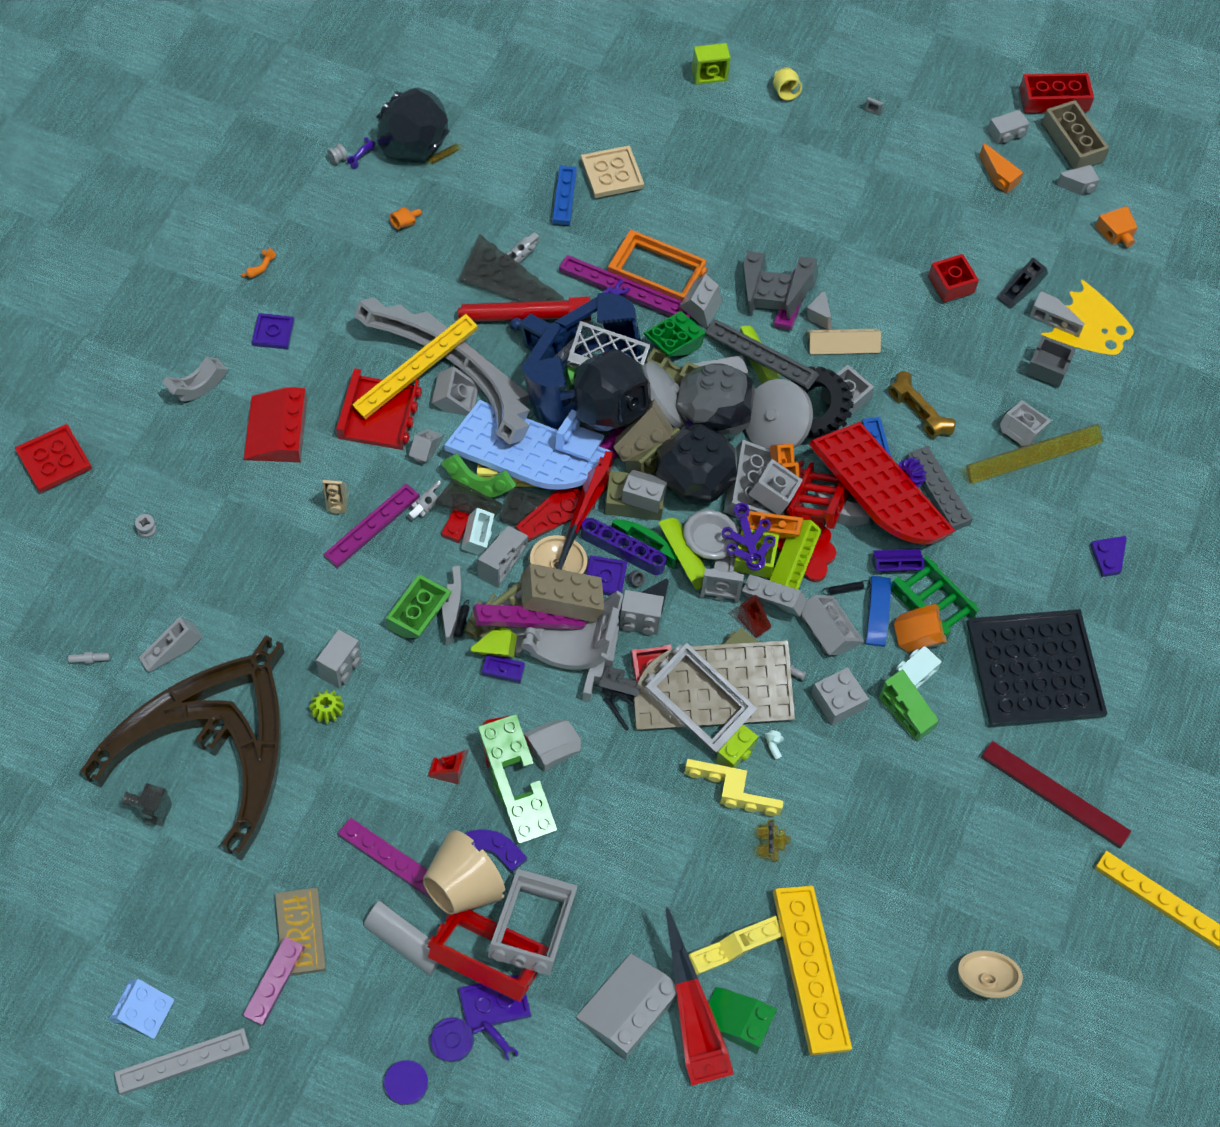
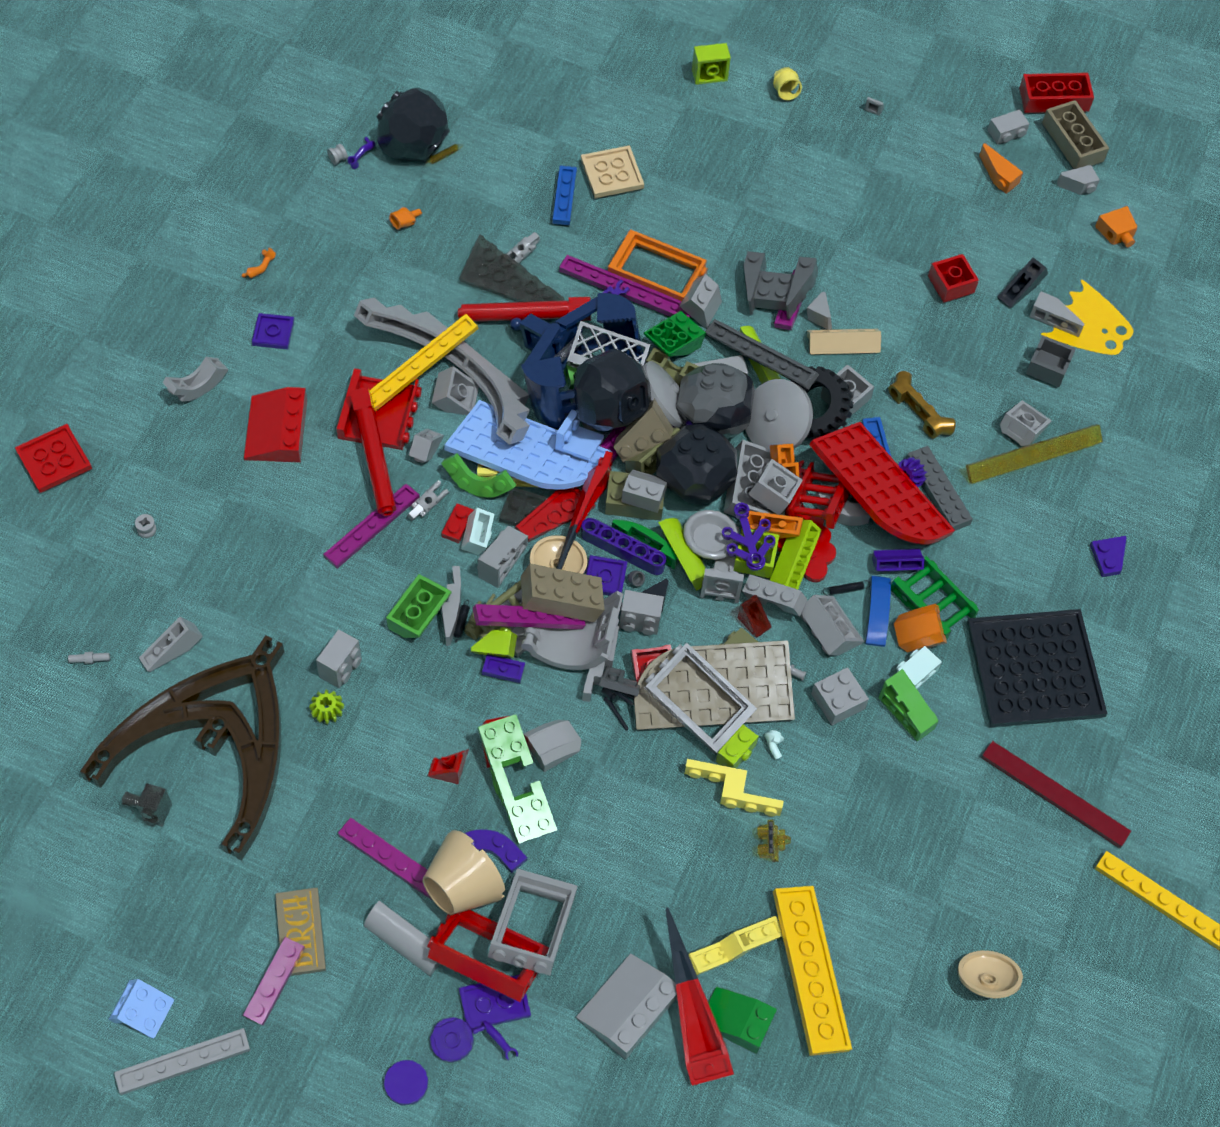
(336, 496): tan slope -> none
(373, 450): none -> red brick
(465, 499): clear smoke wing -> none

